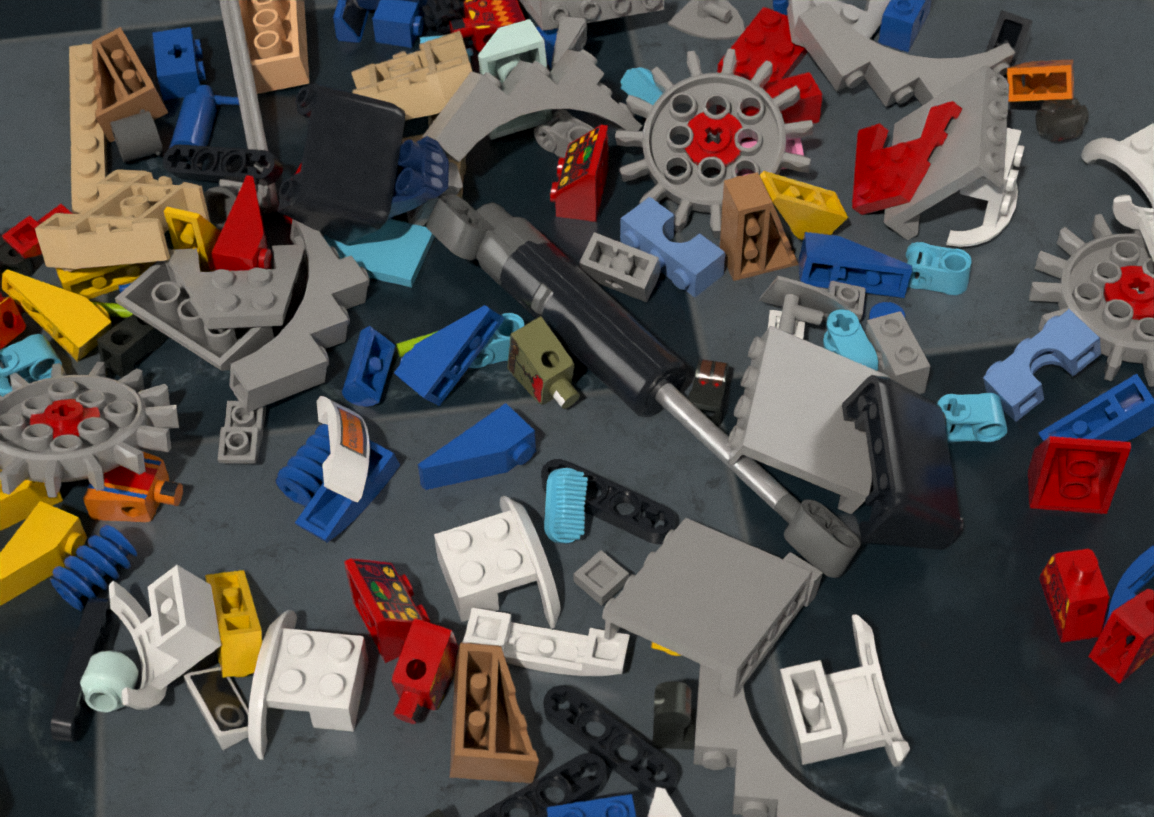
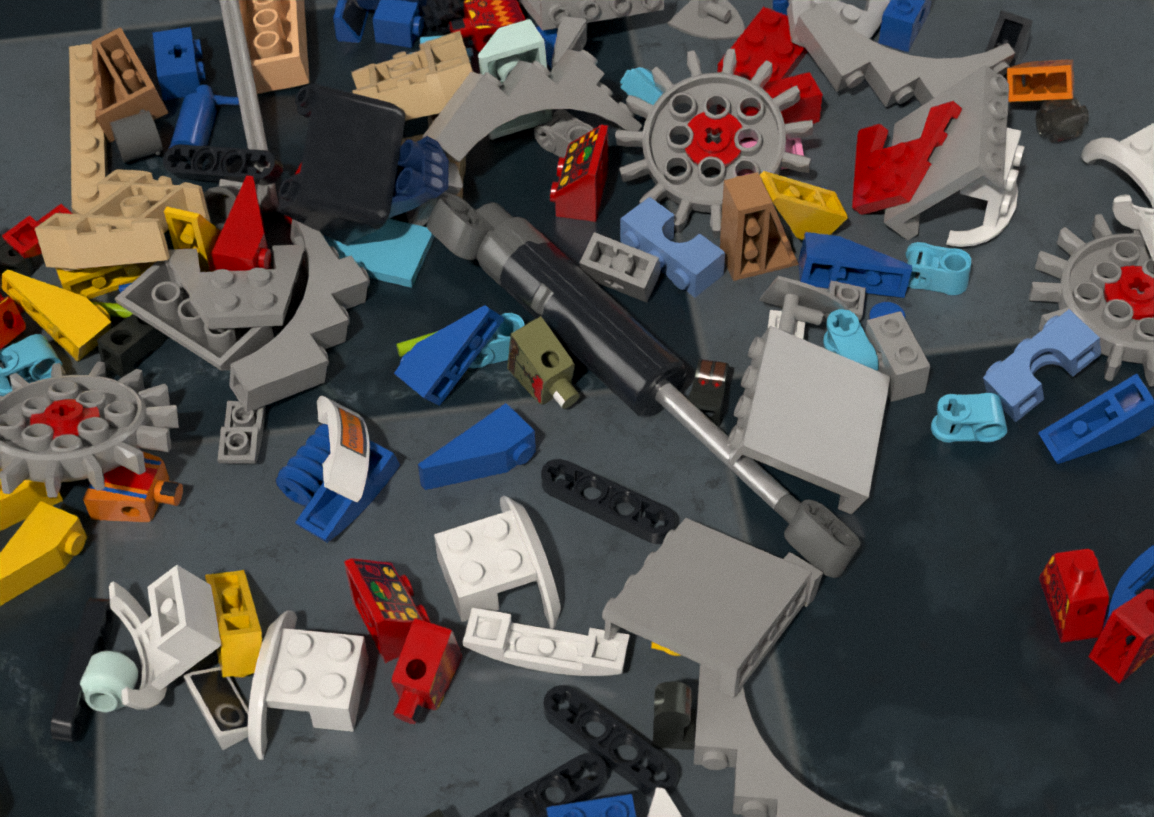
(92, 565): blue piece -> none
(368, 368): blue brick -> none
(486, 722): medium nougat wedge -> none
(565, 505): medium azure piece -> none
(601, 577): light grey plate -> none
(842, 709): white piece -> none
(910, 466): black windscreen -> none
(1076, 474): red slope -> none

